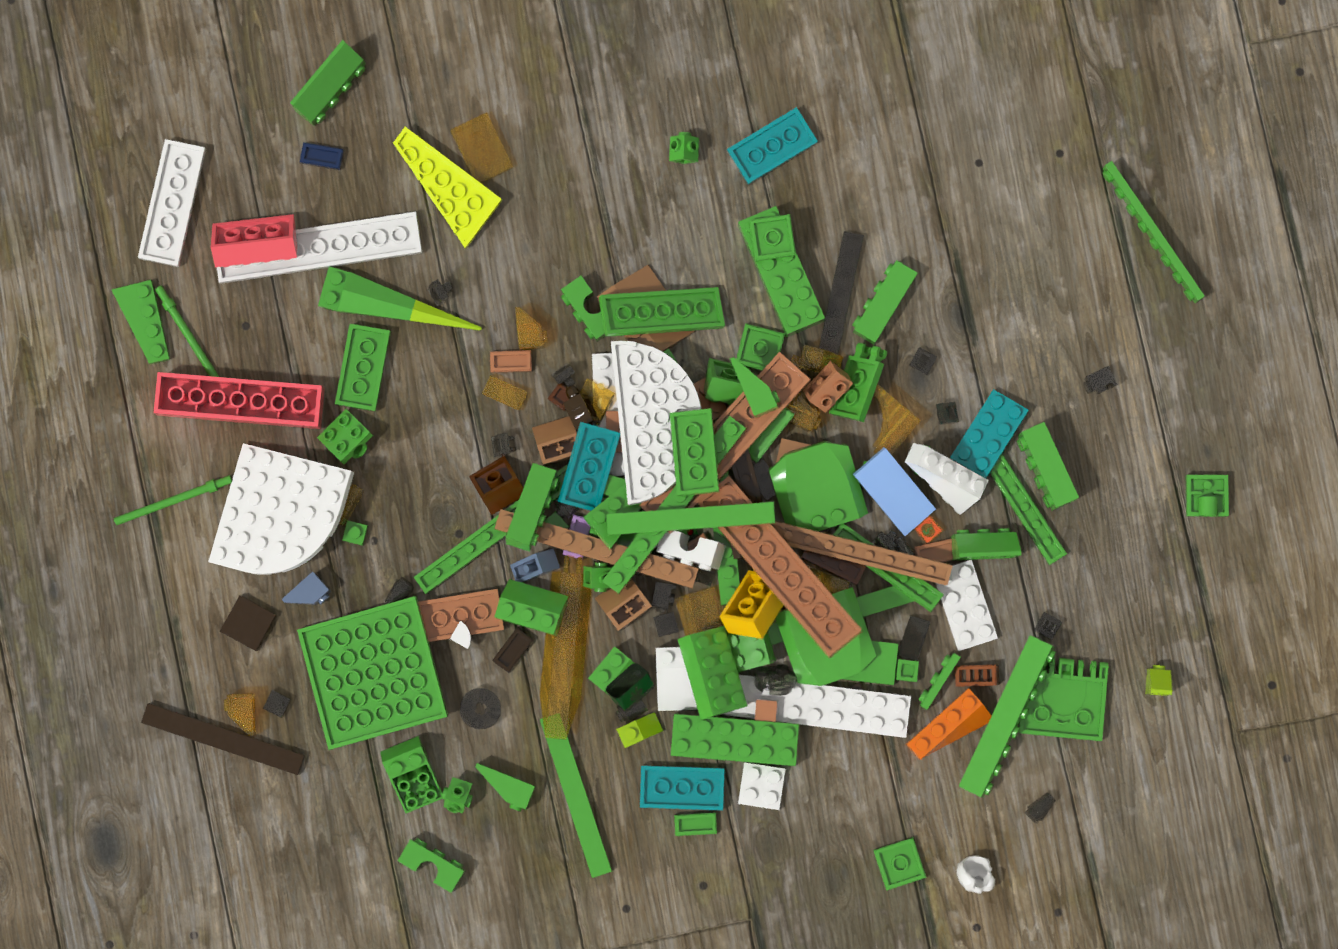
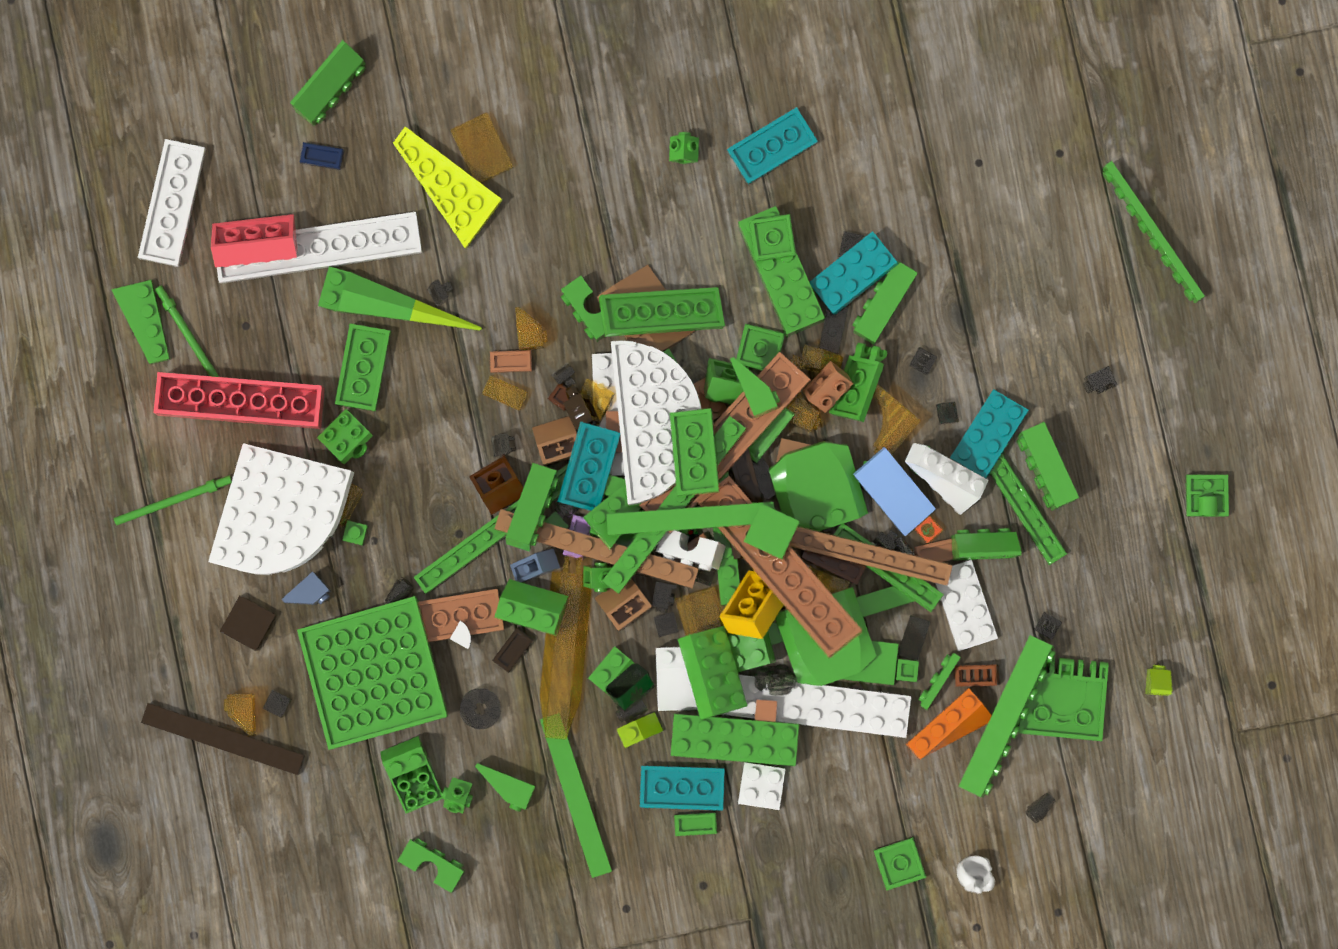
(771, 531): none -> bright green tile
(853, 273): none -> teal plate

